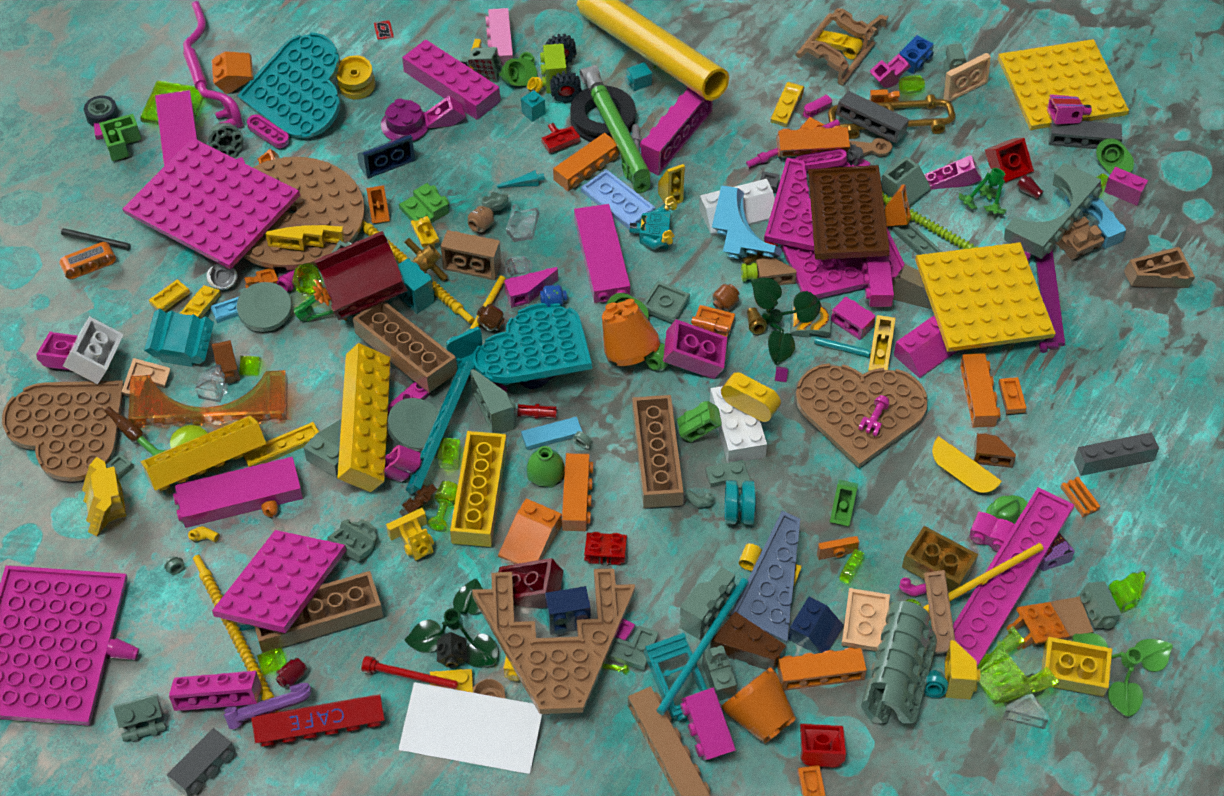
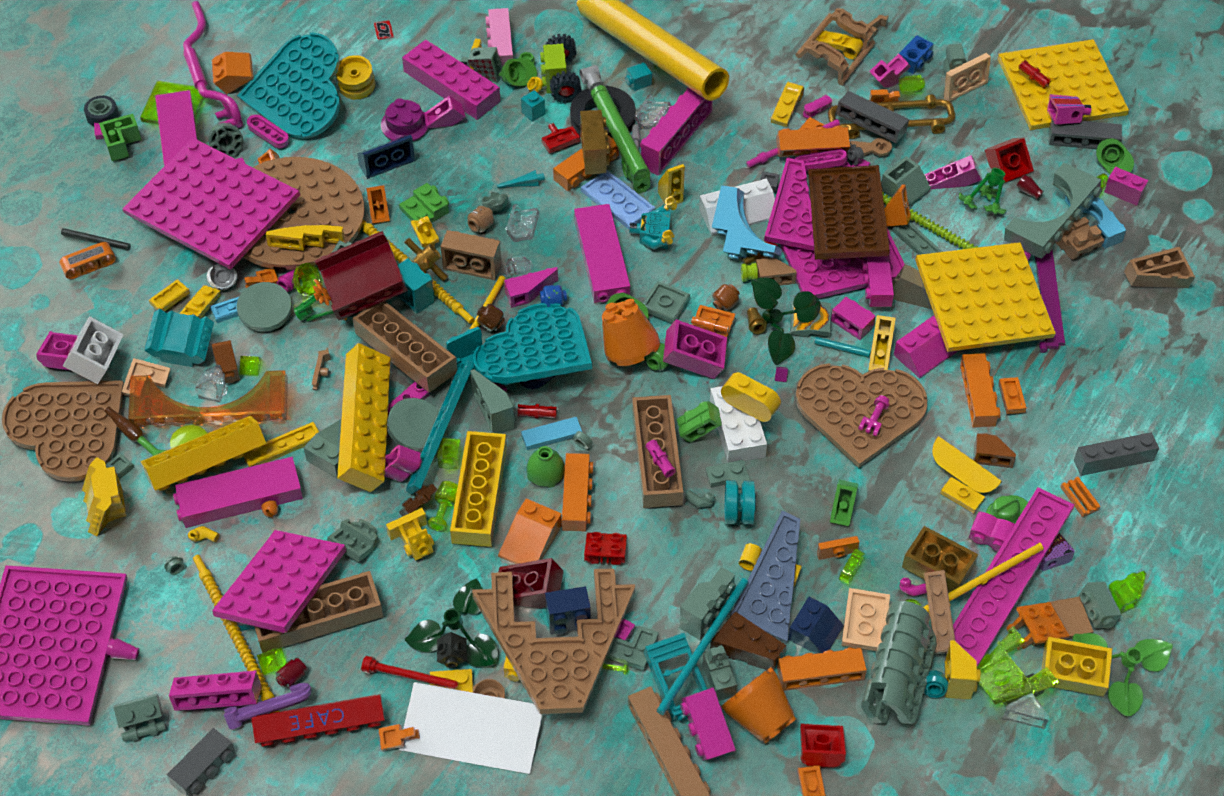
(319, 370): none -> medium nougat piece
(393, 736): none -> orange plate
(593, 141): none -> pearl gold brick
(651, 112): none -> clear bracket
(660, 458): none -> dark pink pin
(962, 495): none -> yellow plate
(1034, 74): none -> red pin

